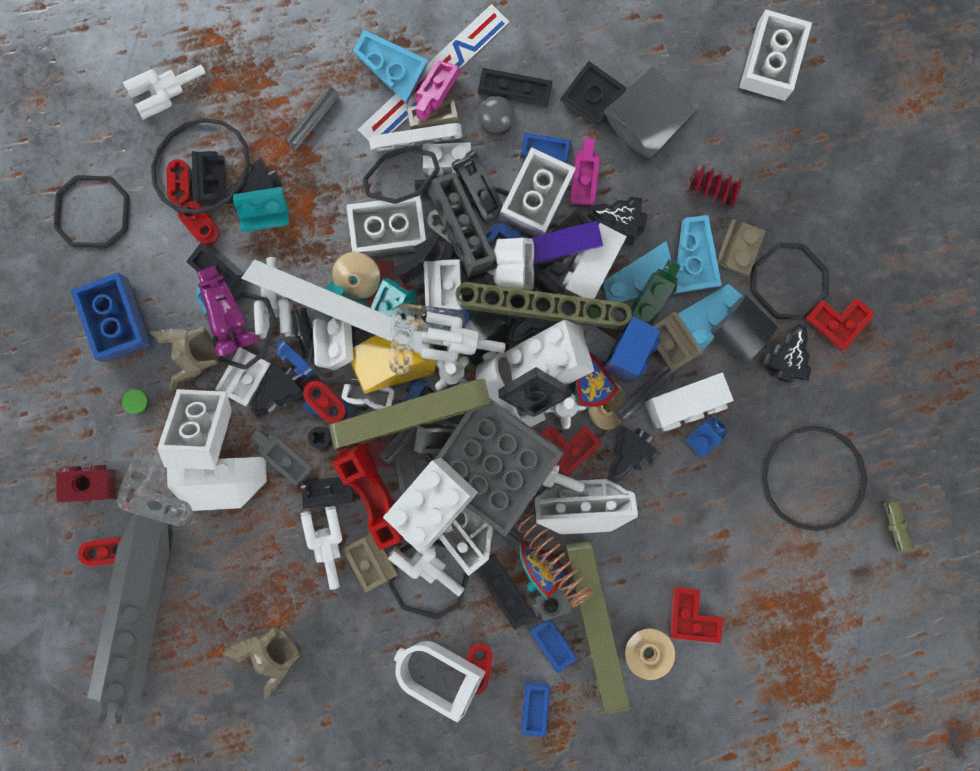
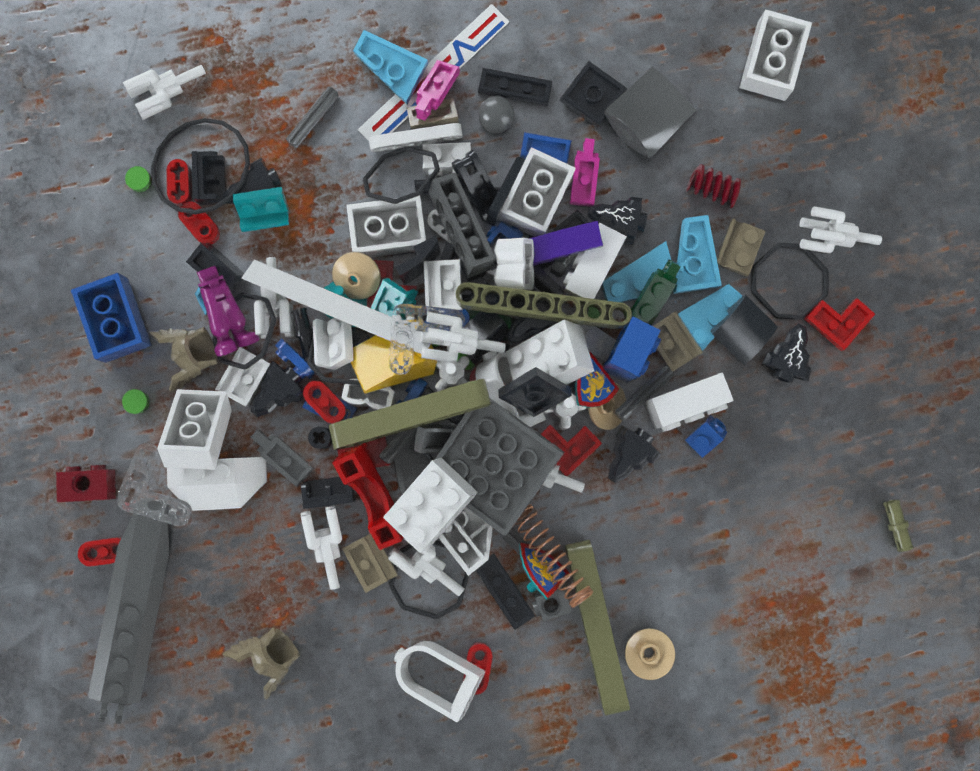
(96, 178): black piece -> none
(138, 179): none -> bright green tile
(494, 211): none -> black tile
(535, 709): blue tile -> none
(553, 645): blue tile -> none
(598, 508): white wedge -> none
(687, 622): red plate -> none
(833, 232): none -> white plant
(862, 467): black piece -> none

